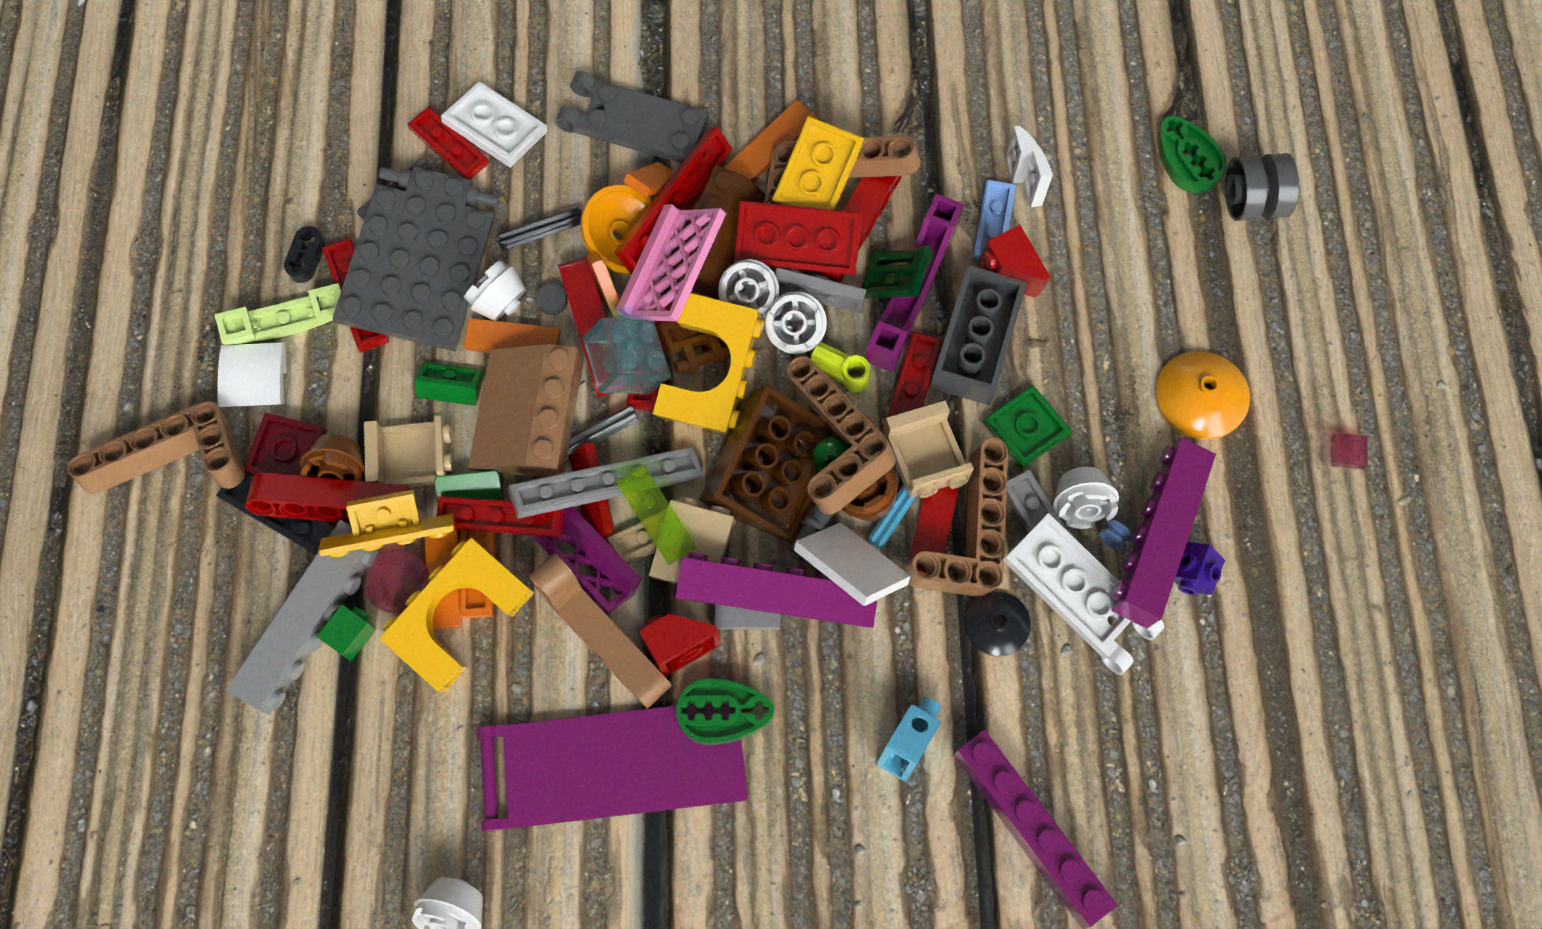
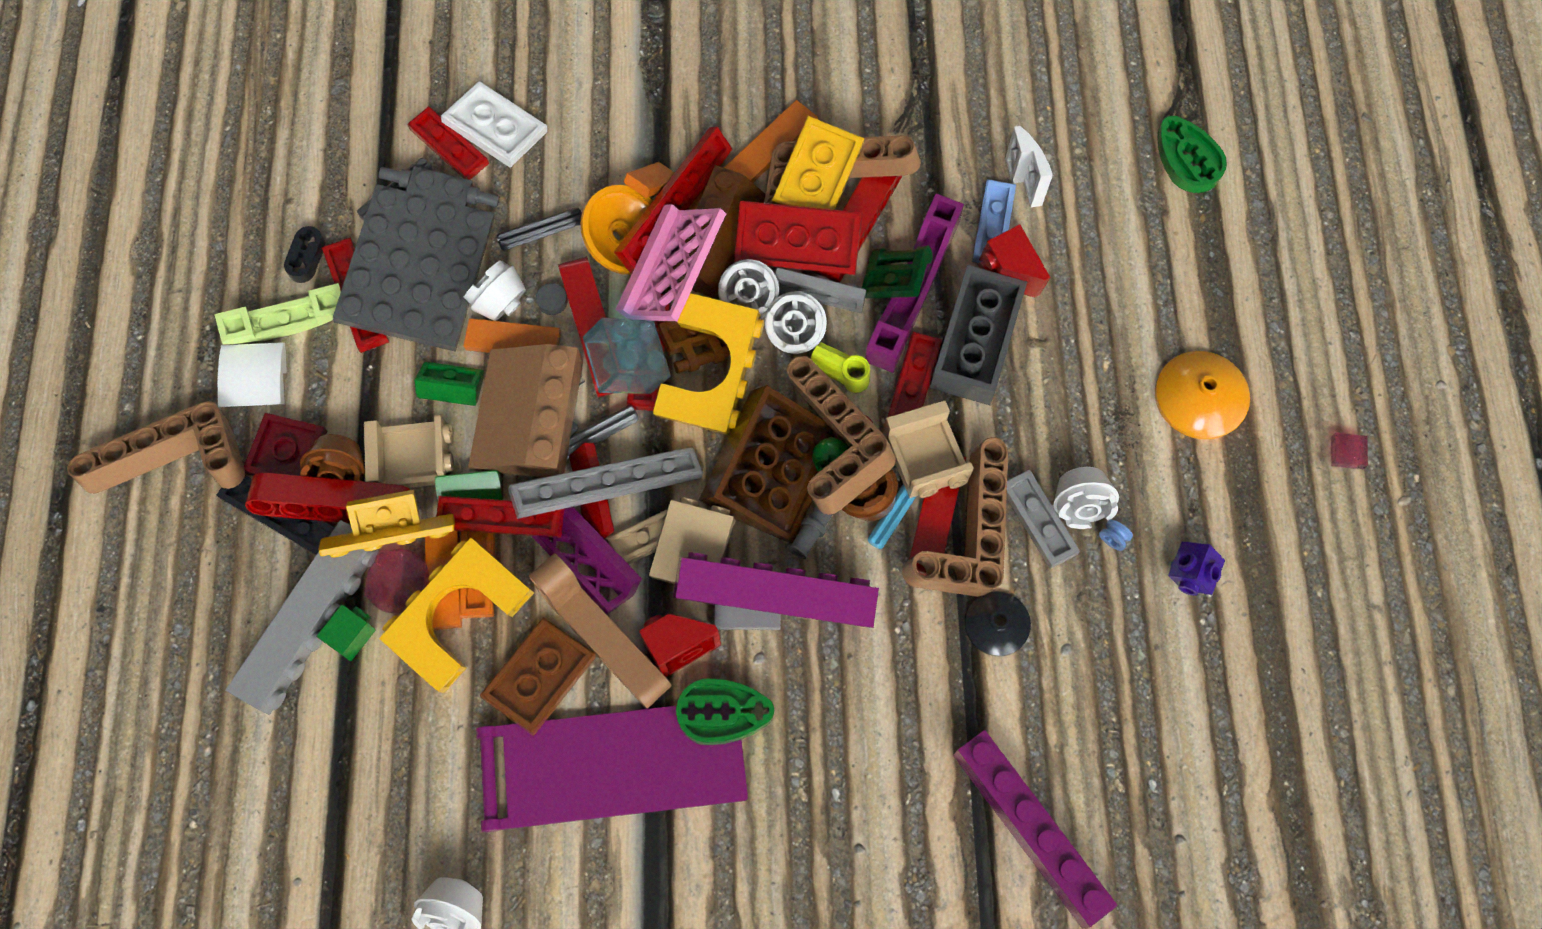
(538, 676): none -> dark orange tile
(604, 282): orange tile -> none
(634, 119): dark grey hinge -> none
(656, 514): clear neon green tile -> none
(852, 563): white tile -> none
(910, 739): medium azure torso -> none
(1027, 426): green tile -> none
(1075, 589): white hinge -> none
(1163, 533): magenta brick -> none
(1261, 186): dark grey wheel -> none

